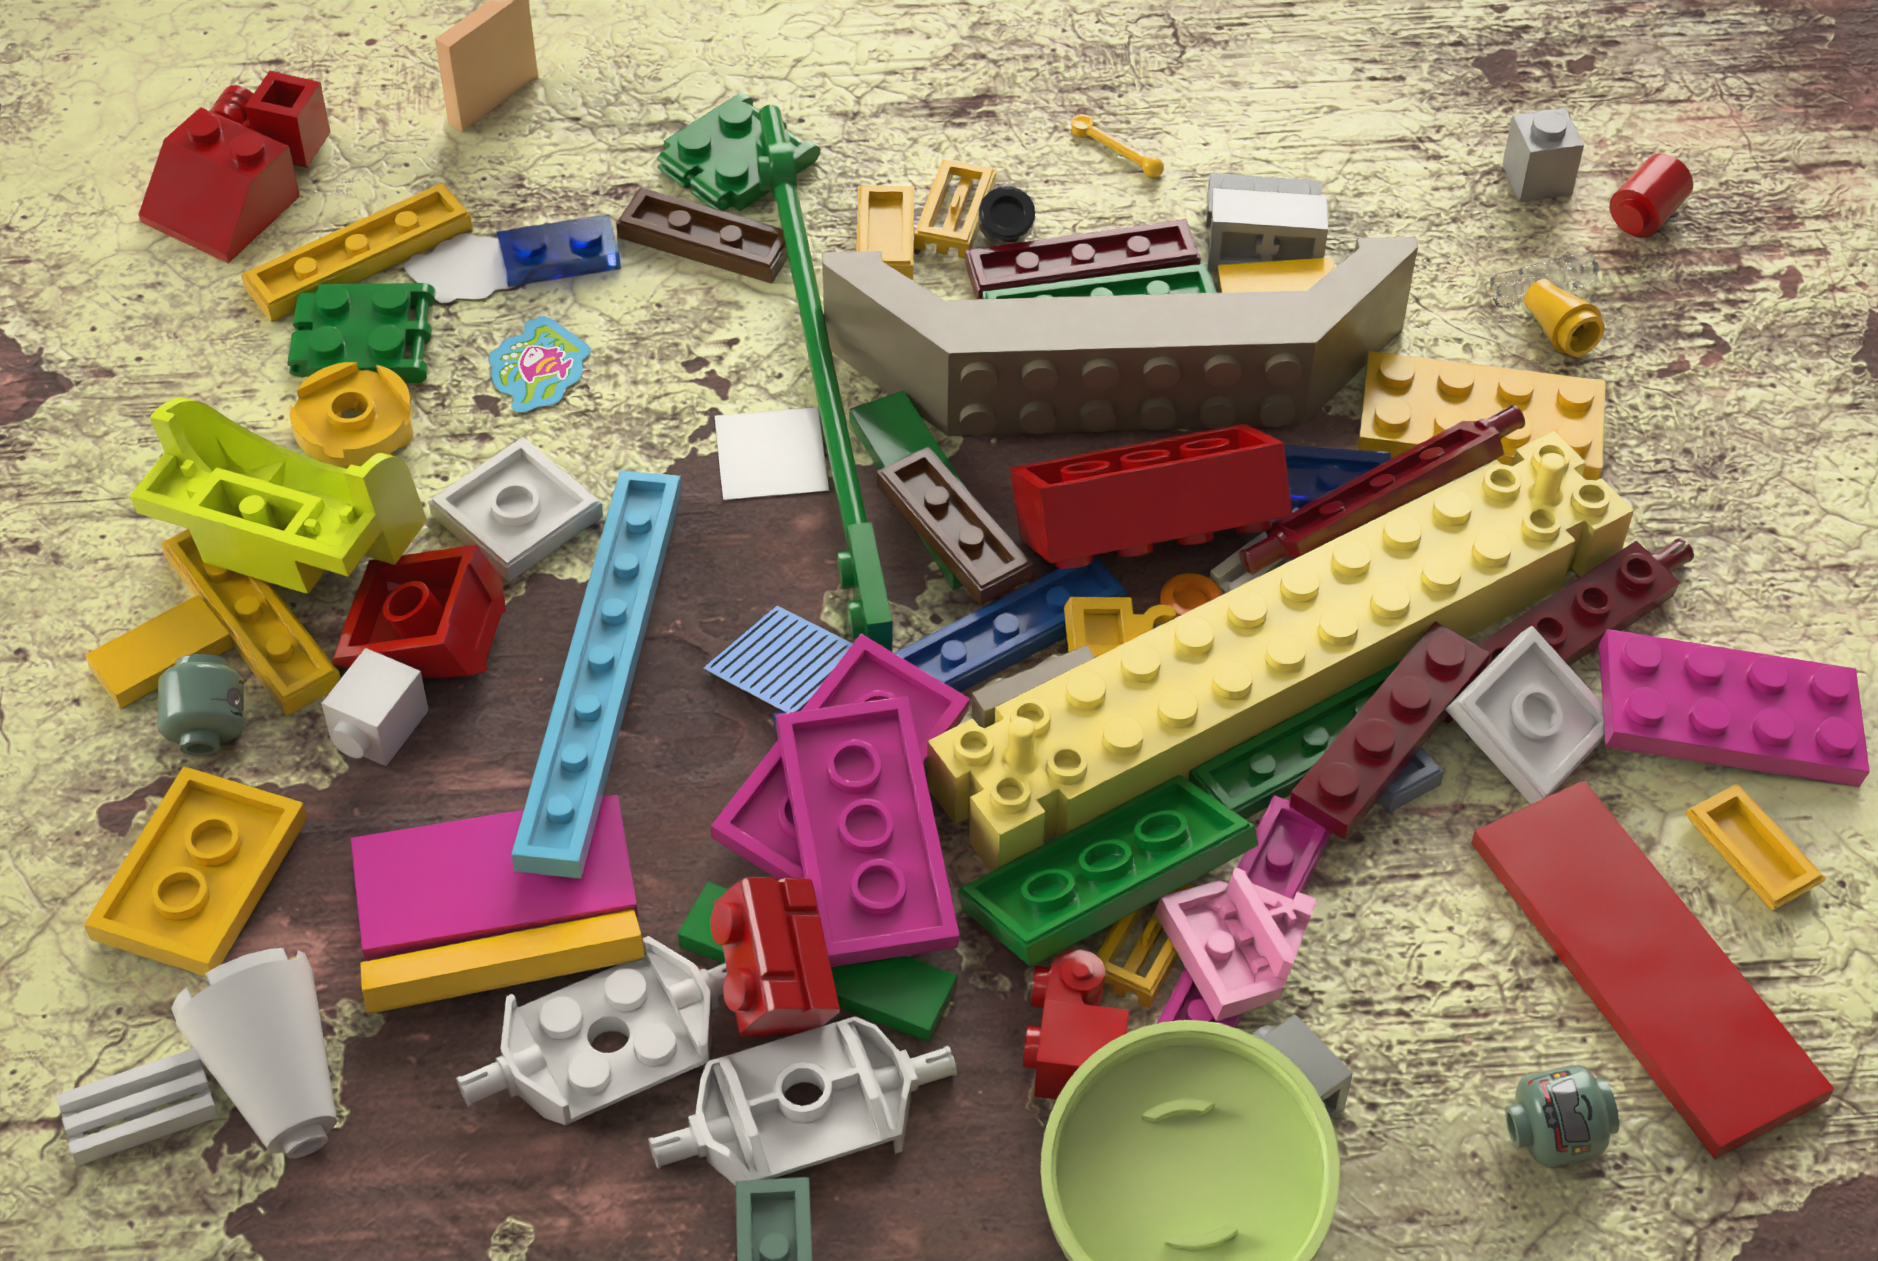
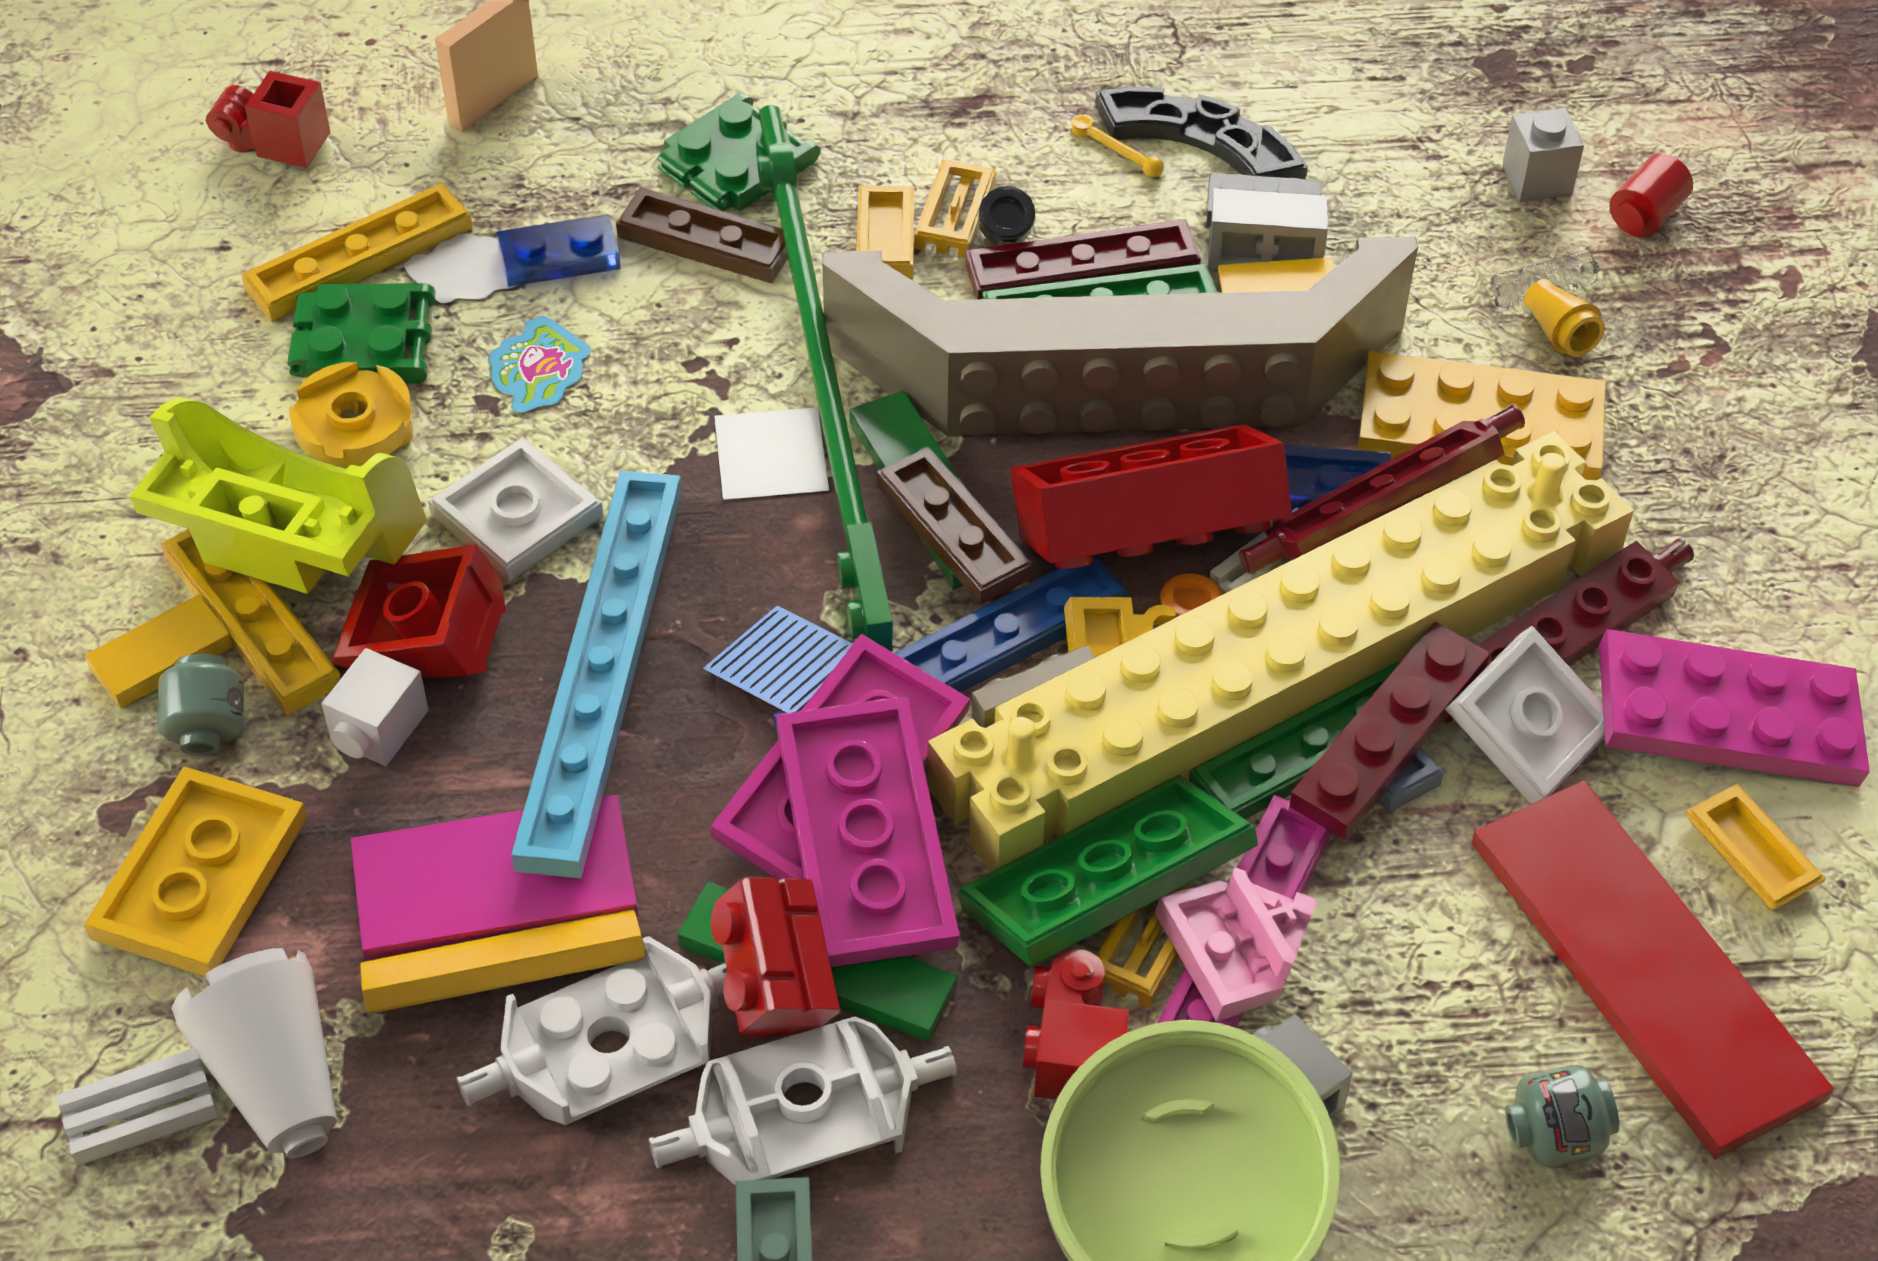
(218, 185): red slope -> none
(1201, 124): none -> black tile

